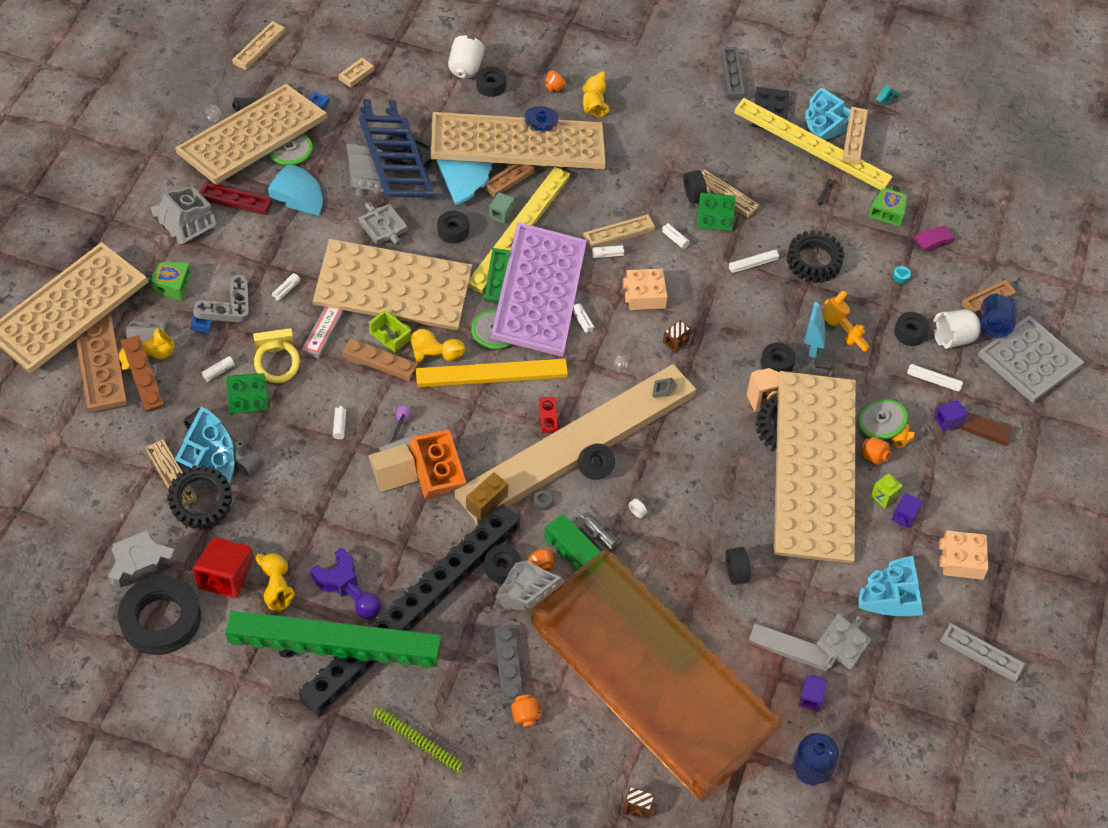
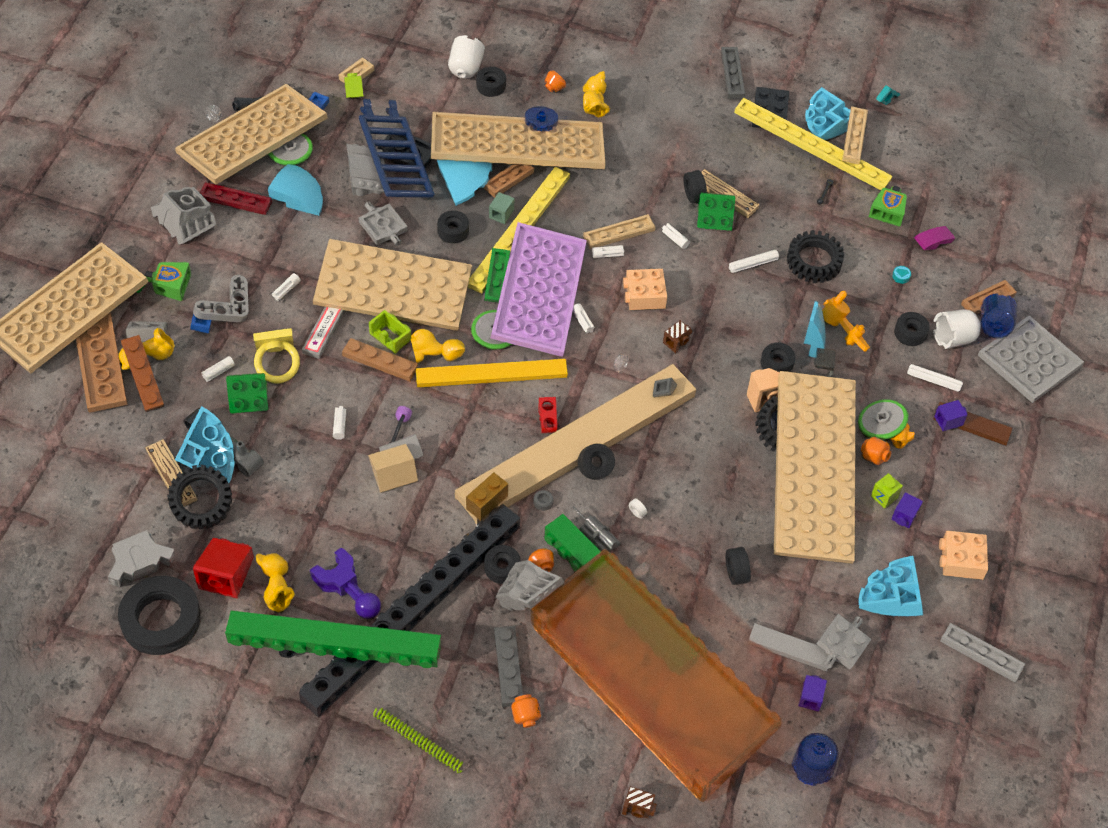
(258, 45): tan tile -> none
(353, 85): none -> lime brick
(436, 463): orange slope -> none

